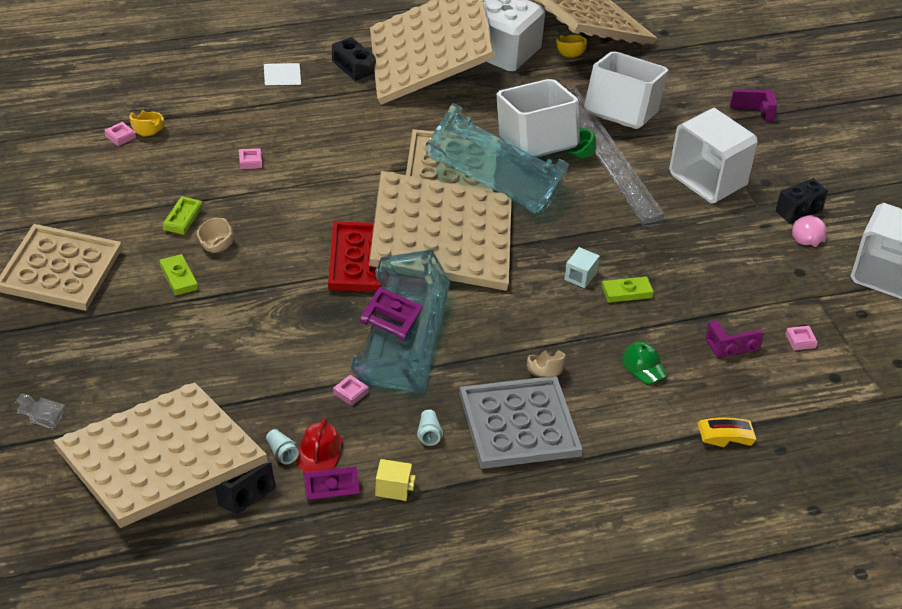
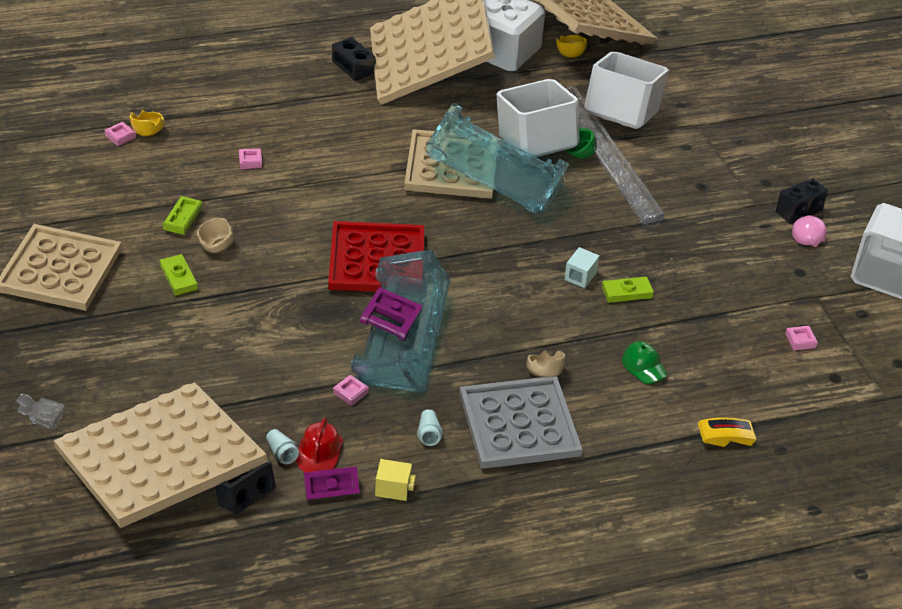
(282, 74): white sticker -> none
(458, 222): tan plate -> none
(712, 155): white plate -> none
(725, 345): magenta bracket -> none
(755, 99): magenta bracket -> none

